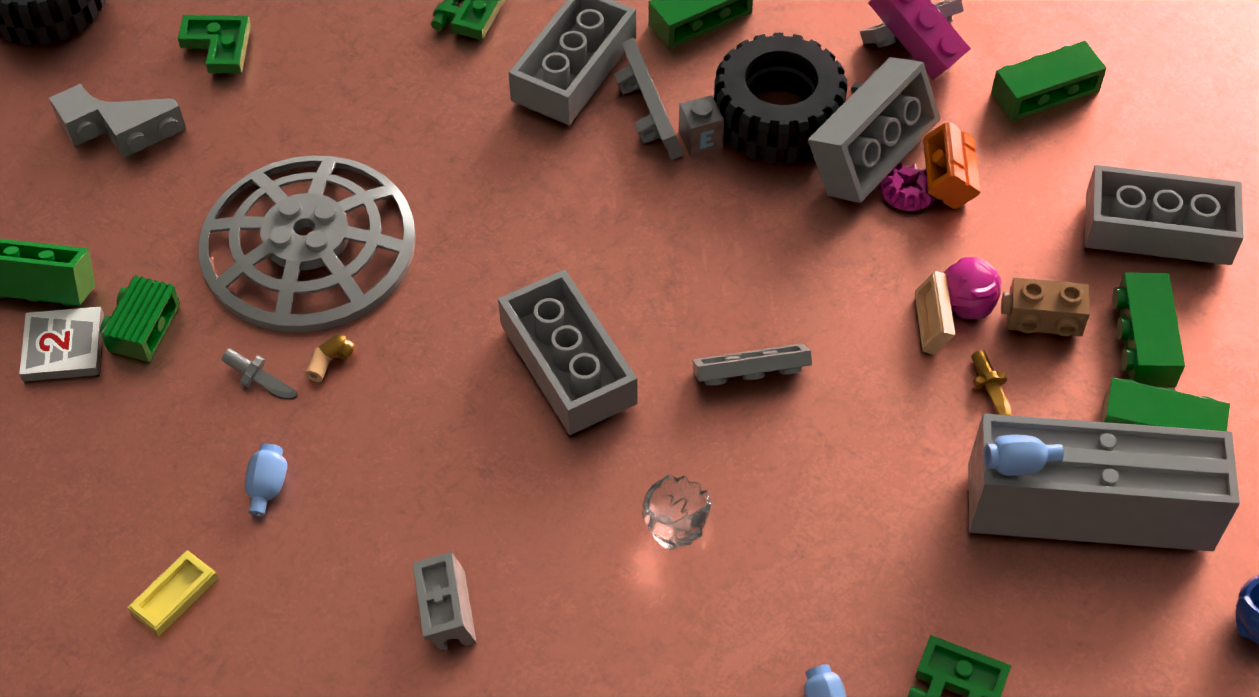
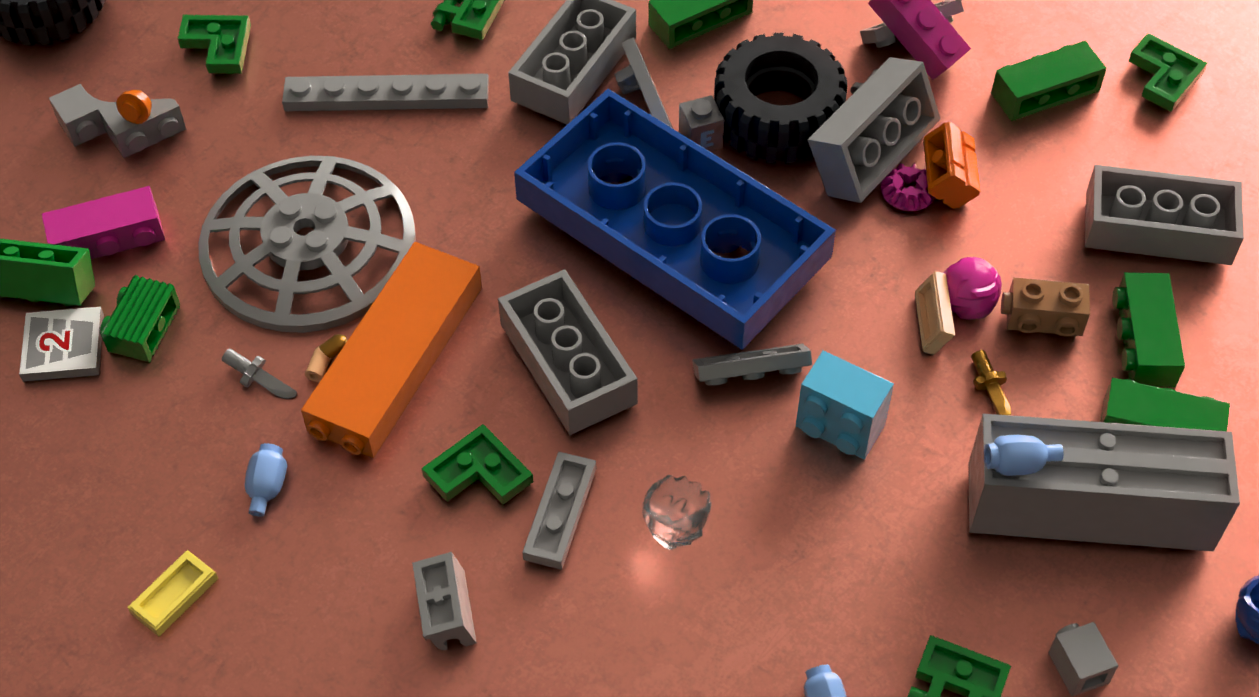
(106, 223): none -> dark pink brick
(134, 106): none -> orange plate
(386, 92): none -> light grey plate
(392, 350): none -> orange brick
(474, 458): none -> green plate
(559, 510): none -> light grey plate
(675, 216): none -> blue plate
(843, 405): none -> medium azure brick
(1082, 658): none -> light grey brick
(1172, 69): none -> green plate

